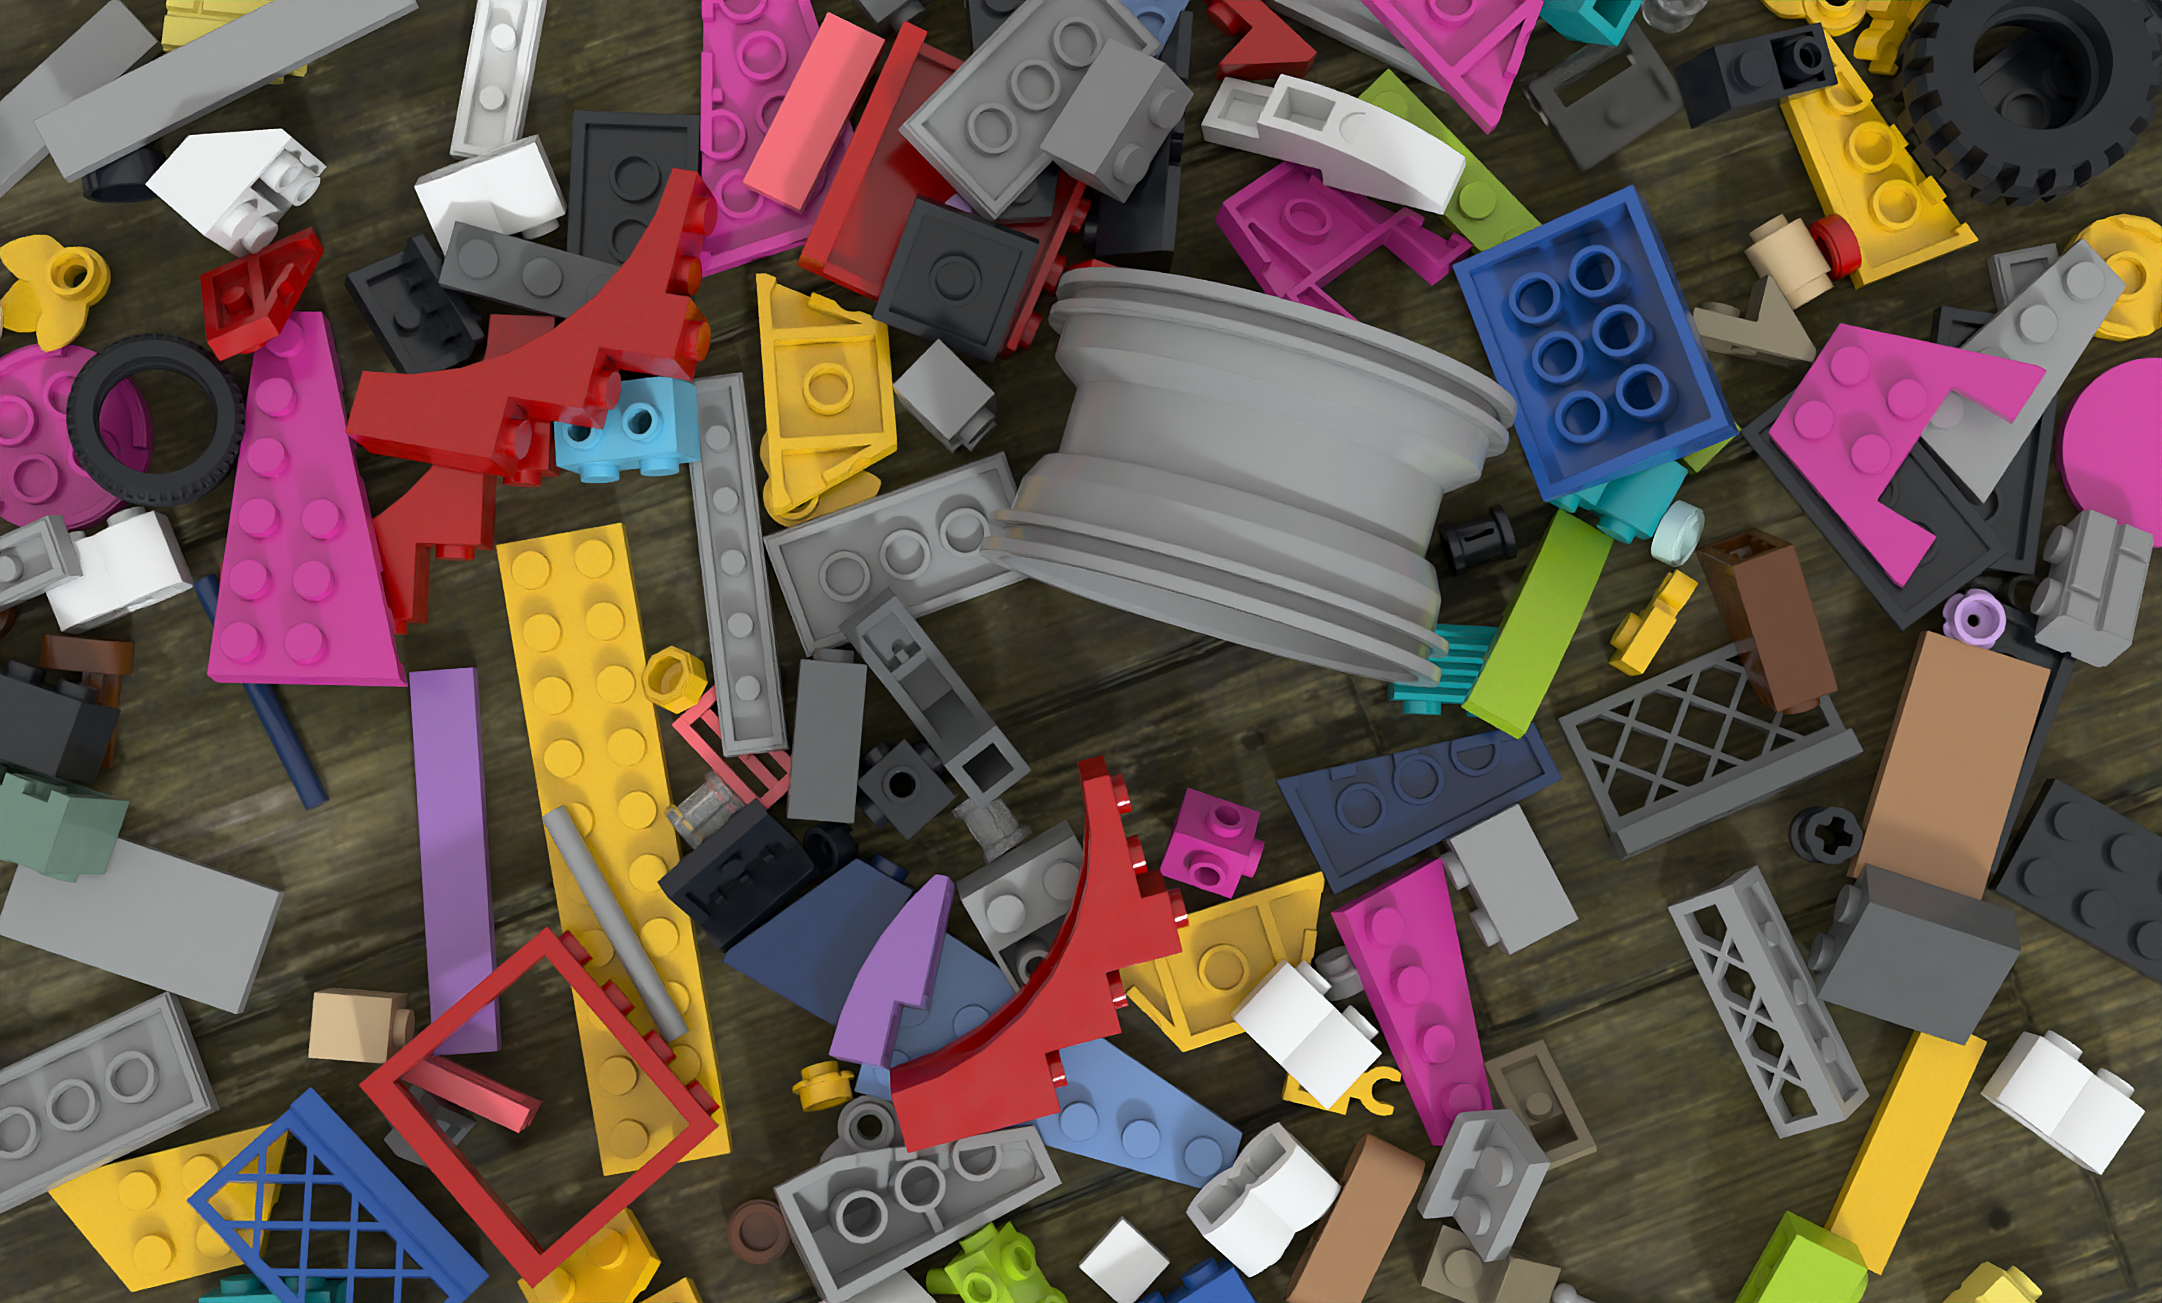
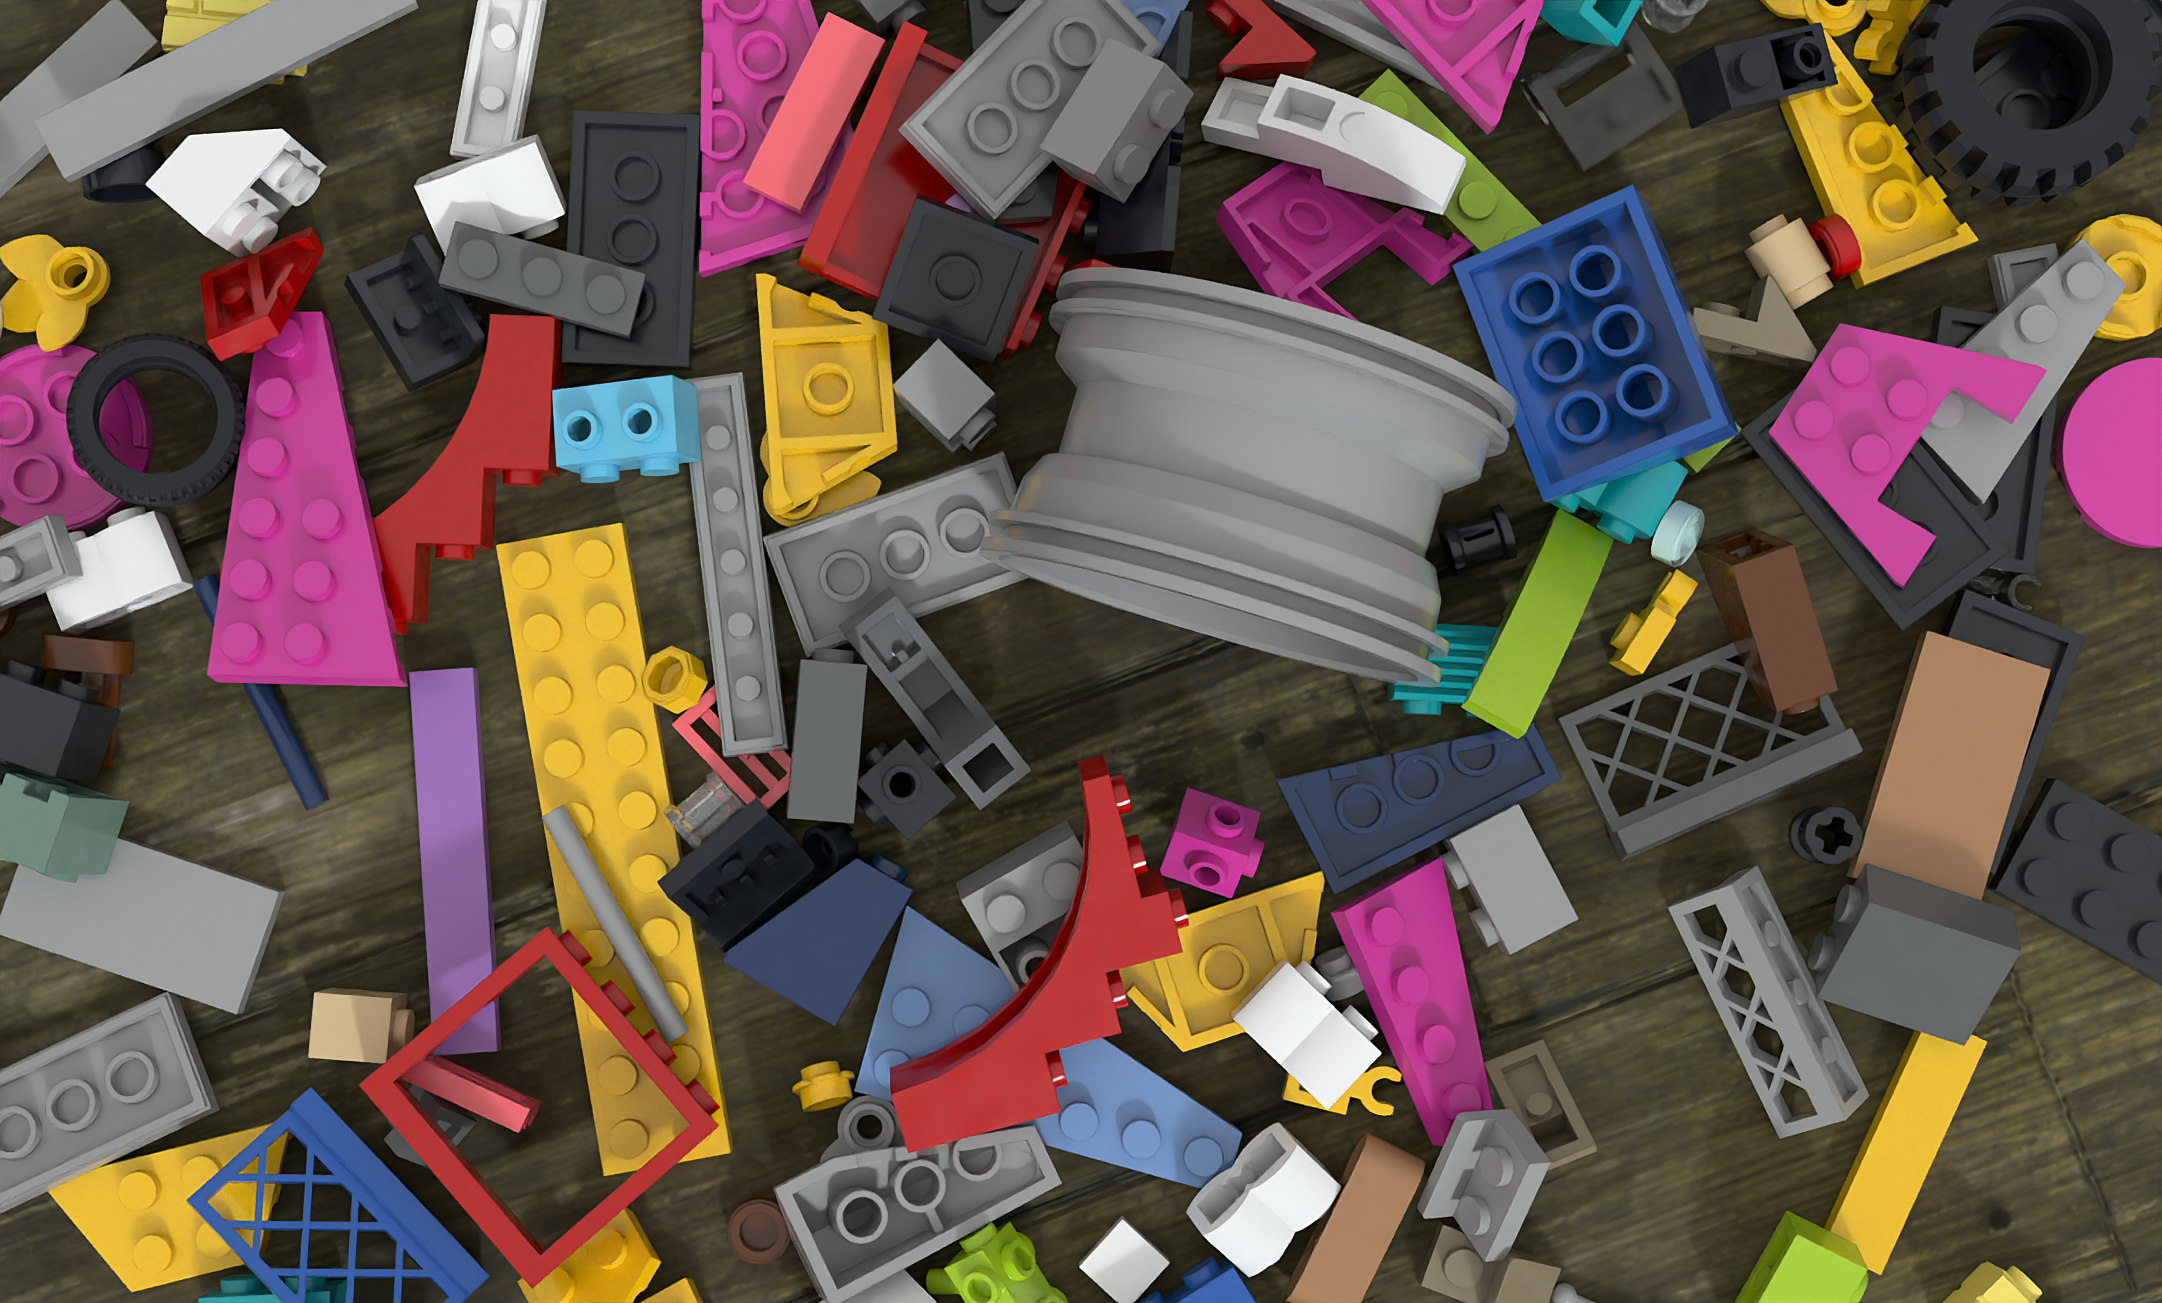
(568, 375): red arch -> none
(895, 976): medium lavender slope -> none
(992, 826): clear bush -> none
(1982, 605): lavender plate -> none
(2063, 1100): white brick -> none
(2092, 587): light grey brick -> none

